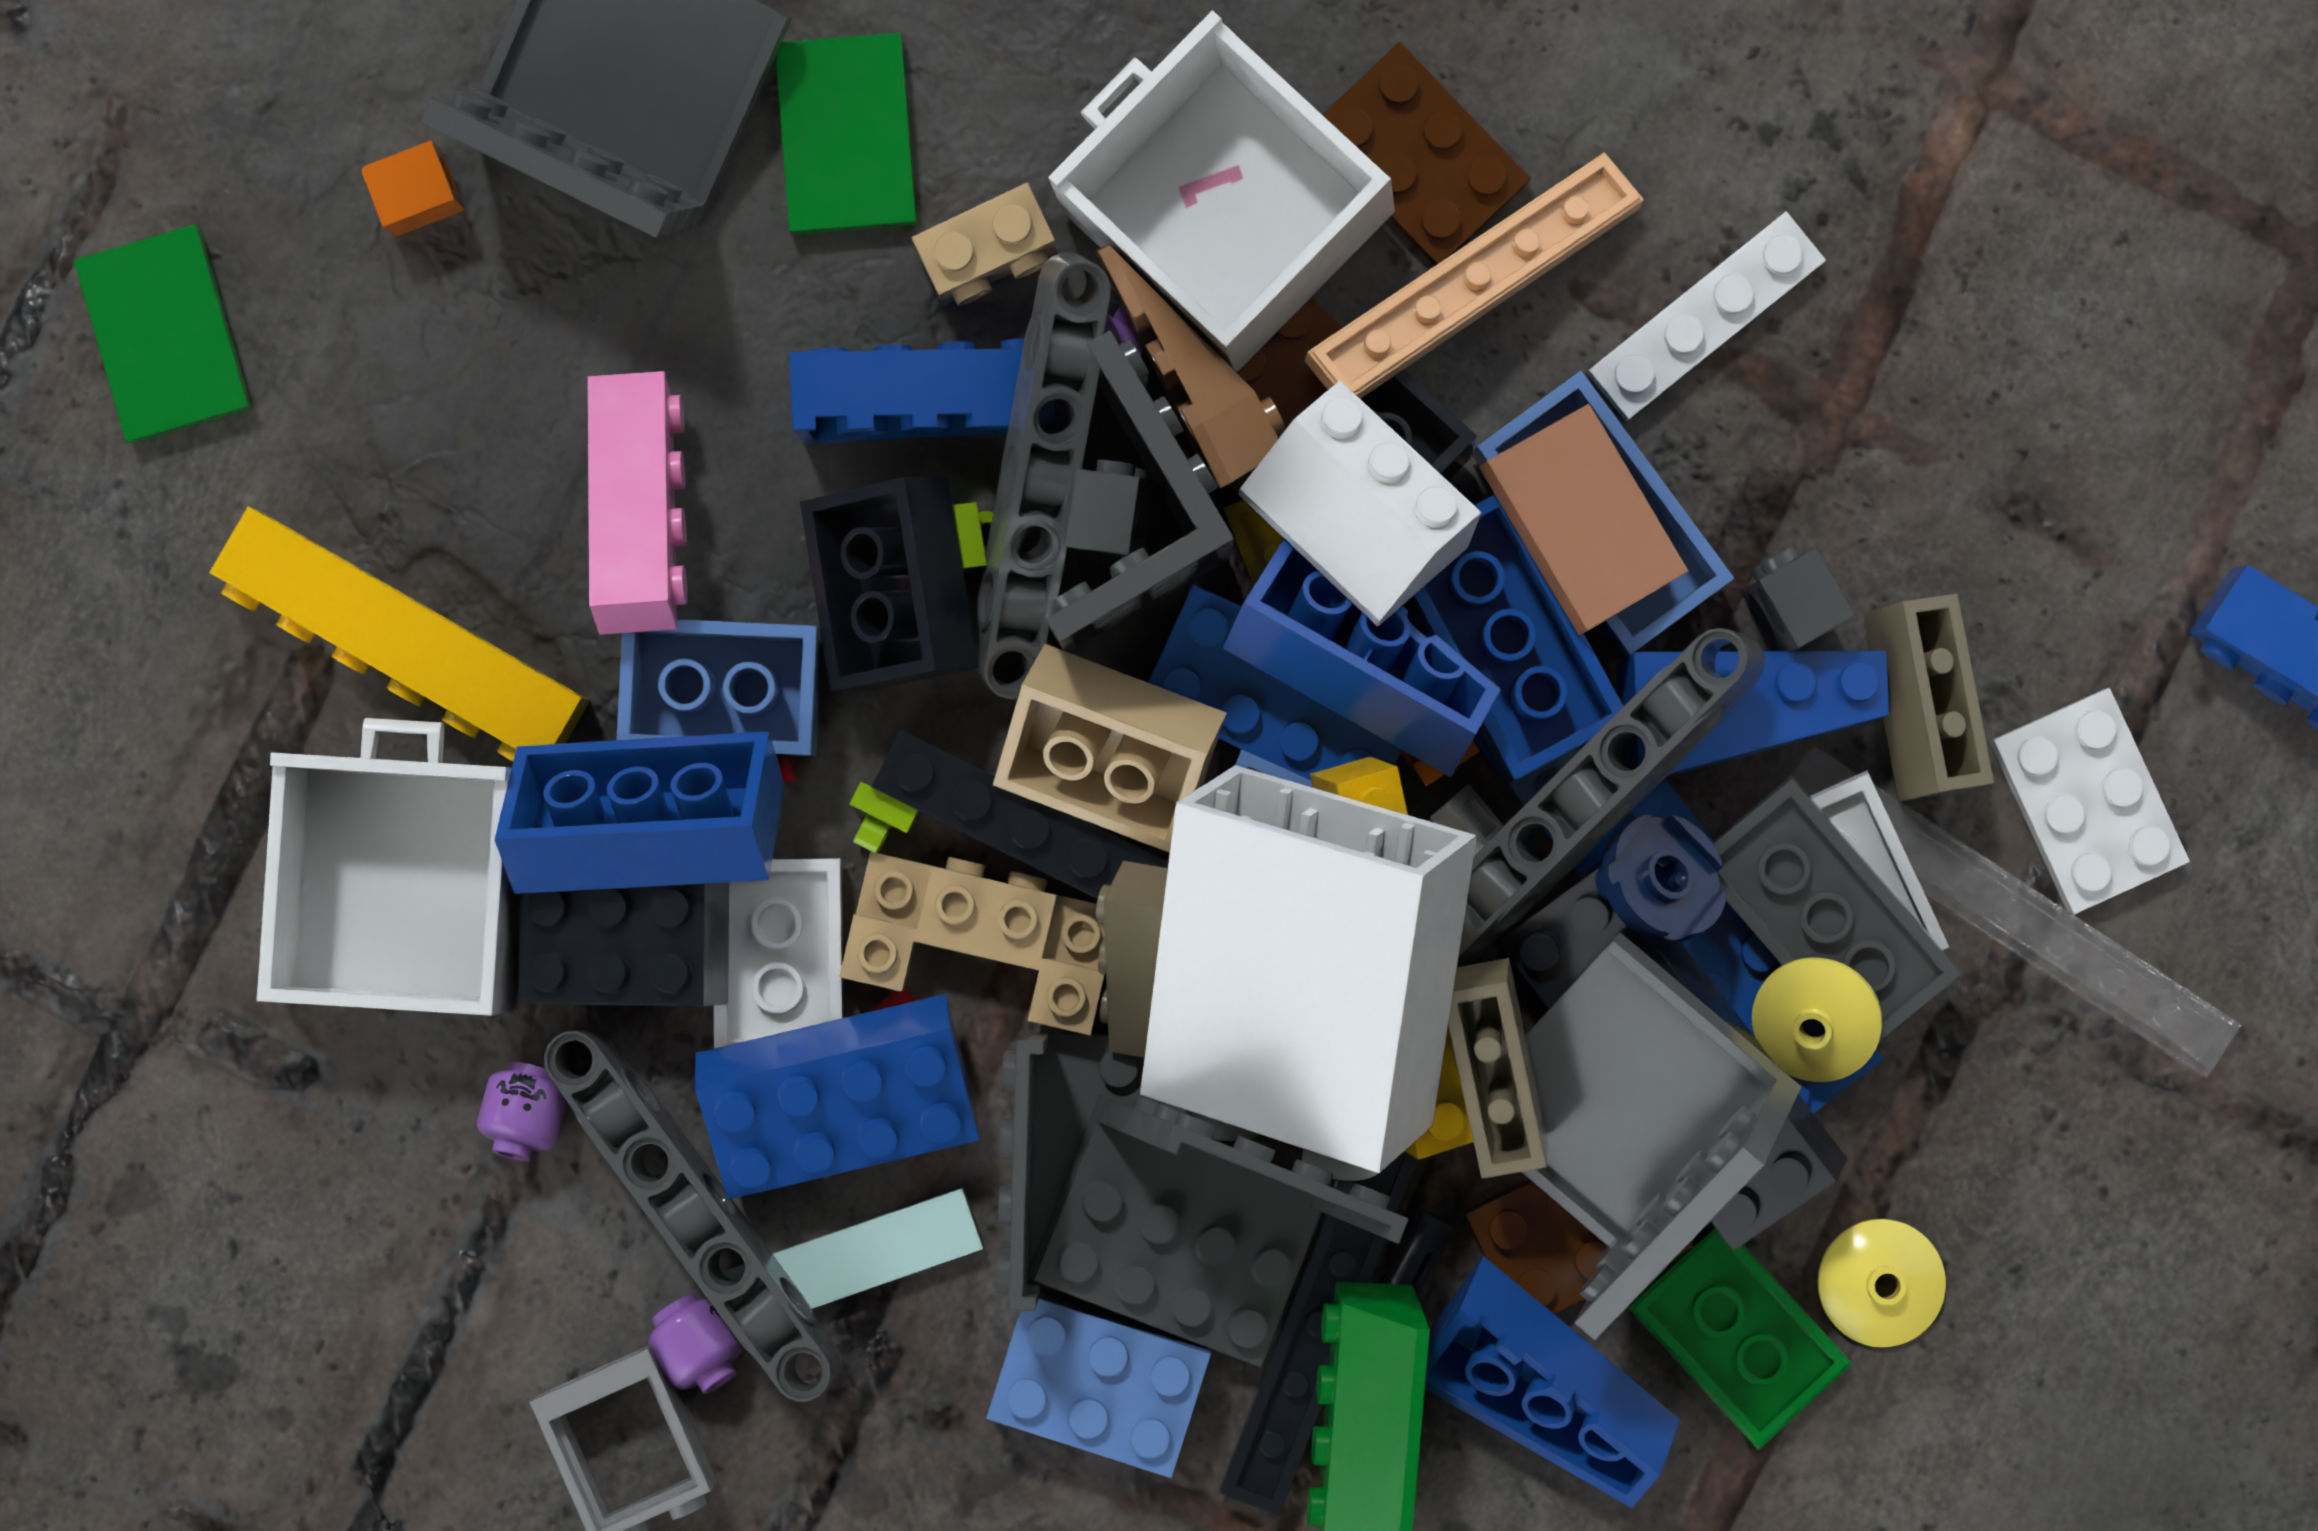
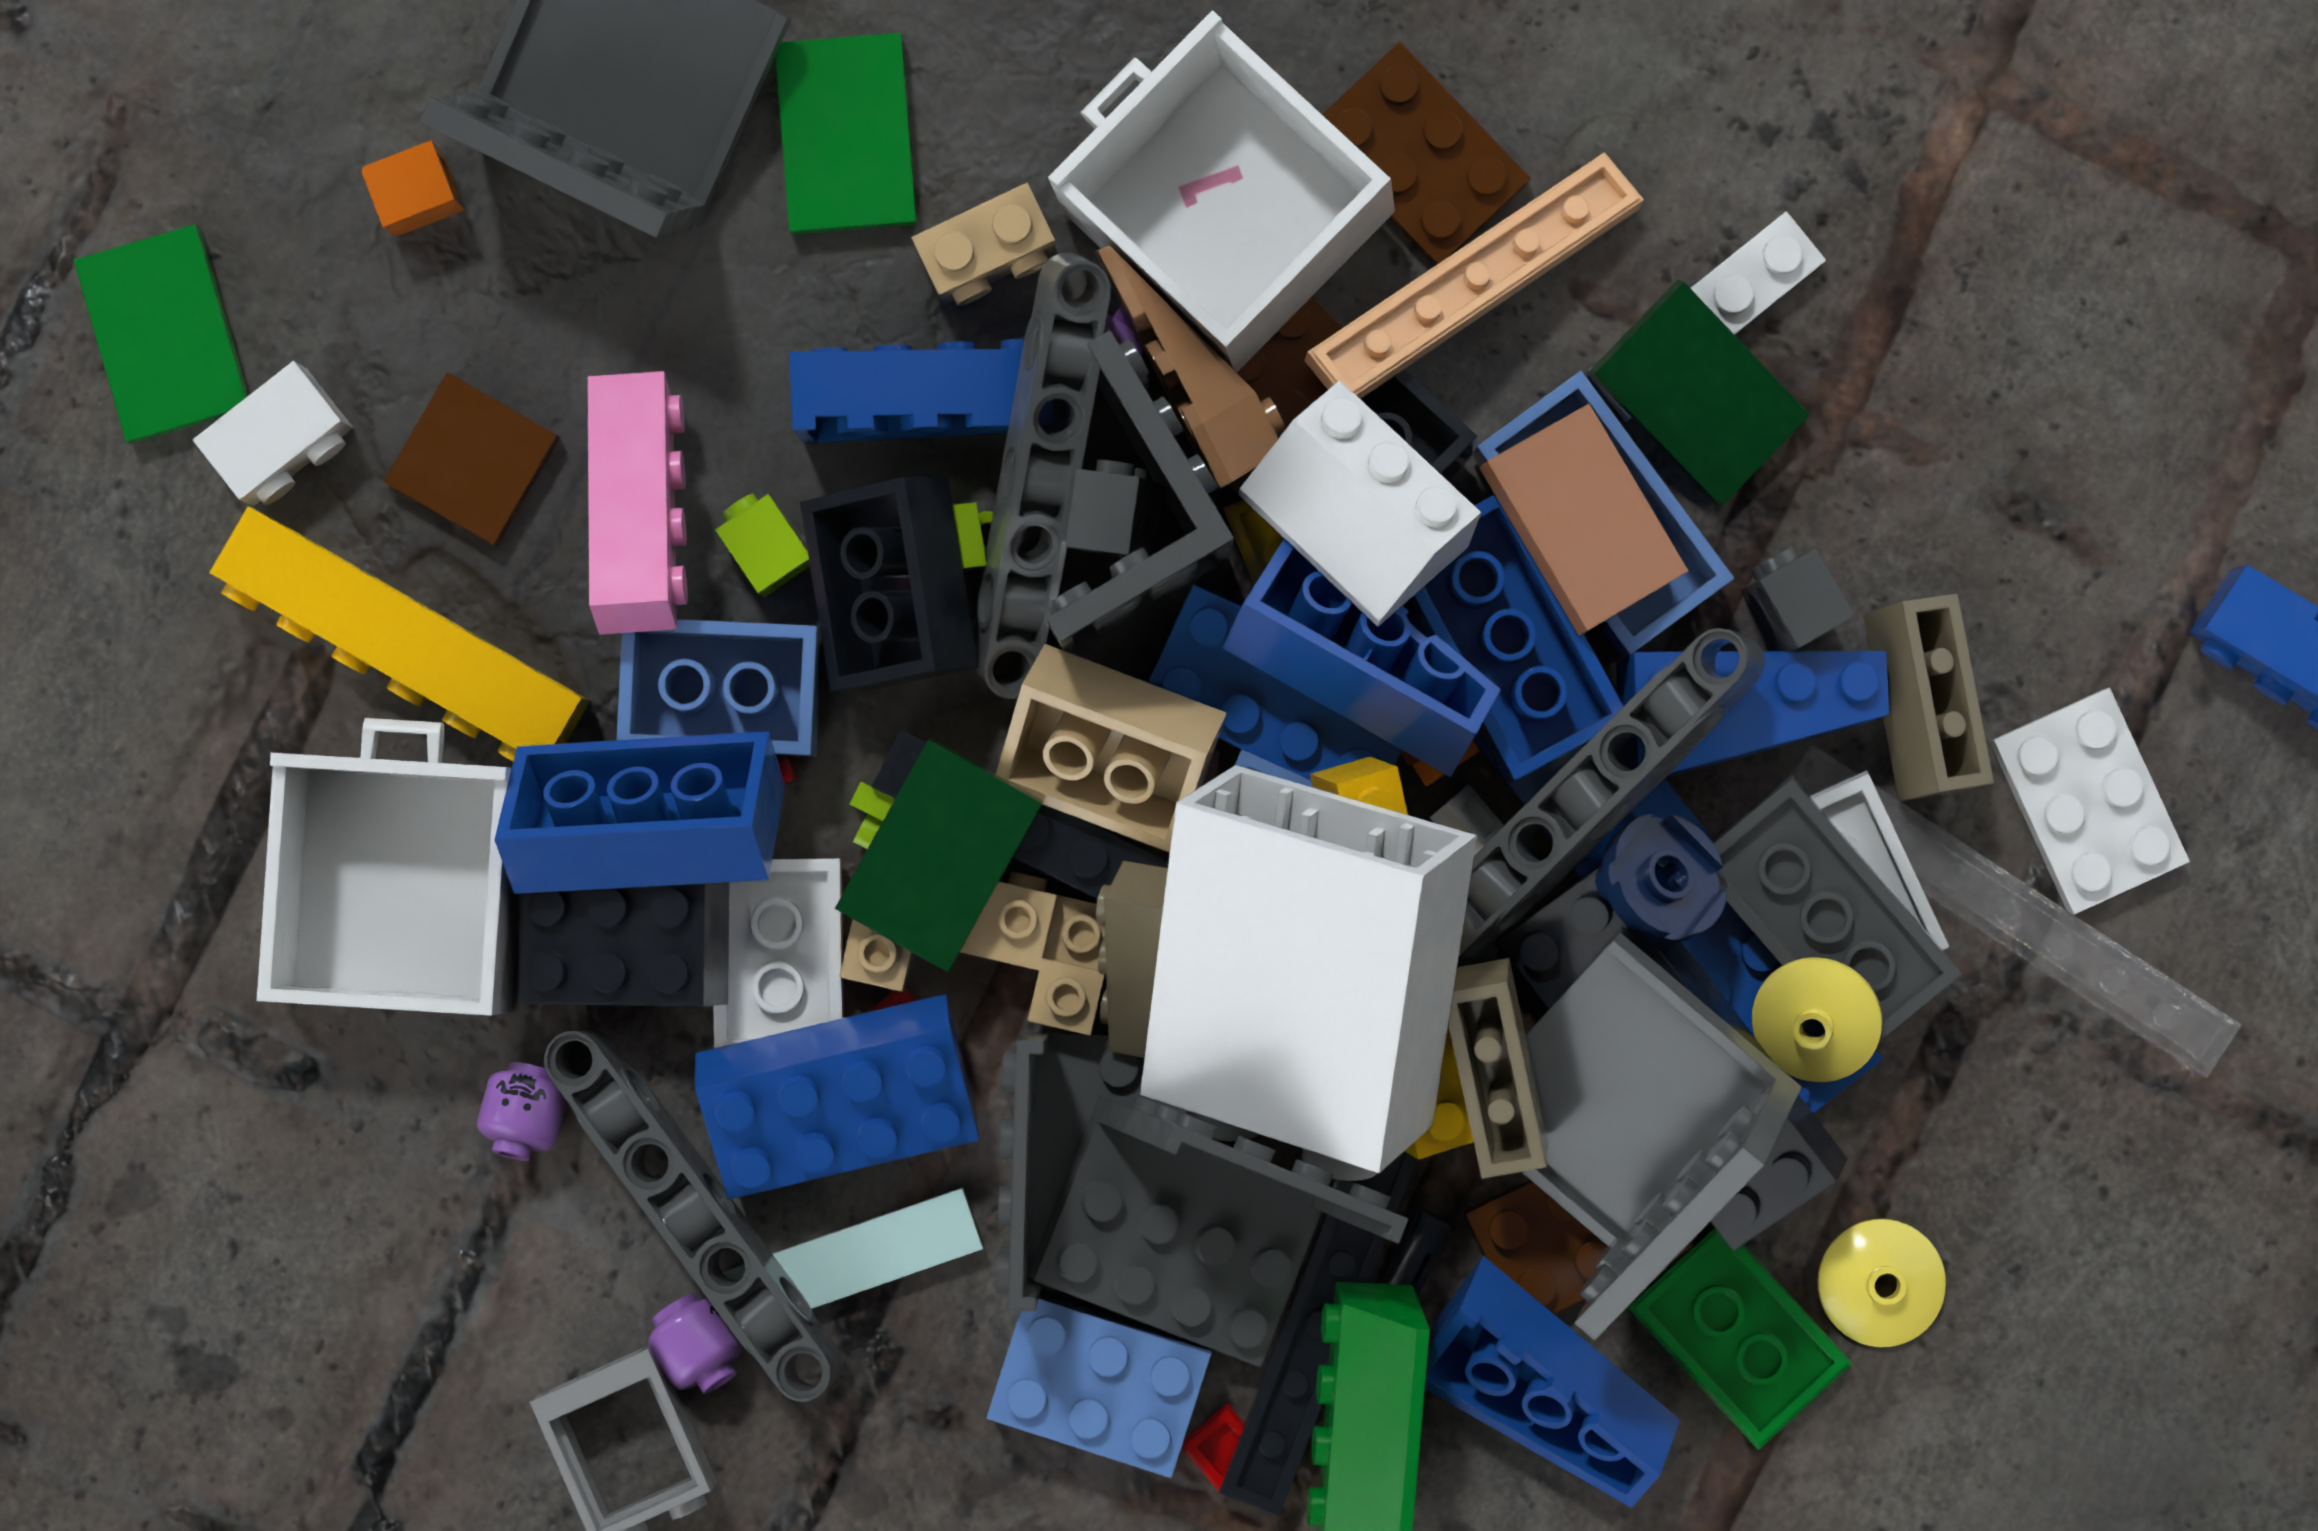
(274, 435): none -> white brick
(471, 459): none -> reddish brown tile
(763, 543): none -> lime brick
(939, 854): none -> dark green tile
(1214, 1442): none -> red tile
(1699, 393): none -> dark green tile

